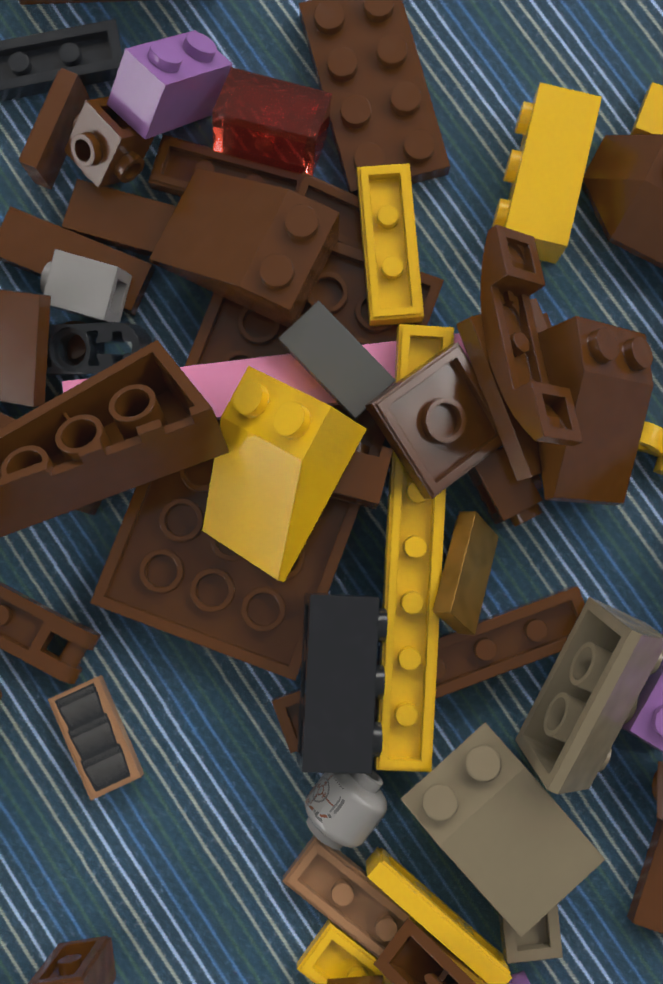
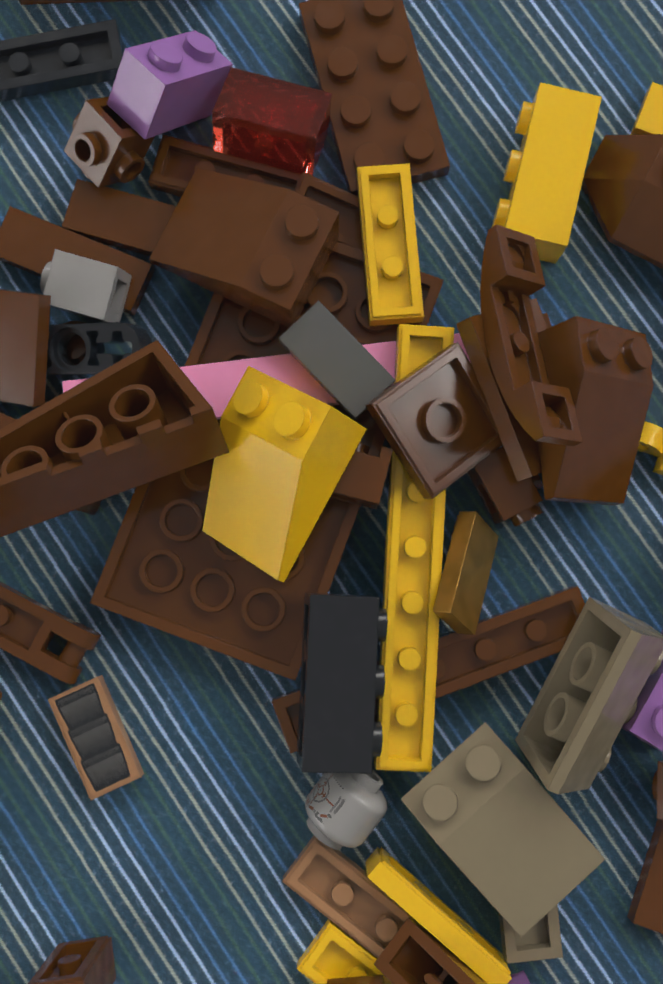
(45, 146): reddish brown tile -> none

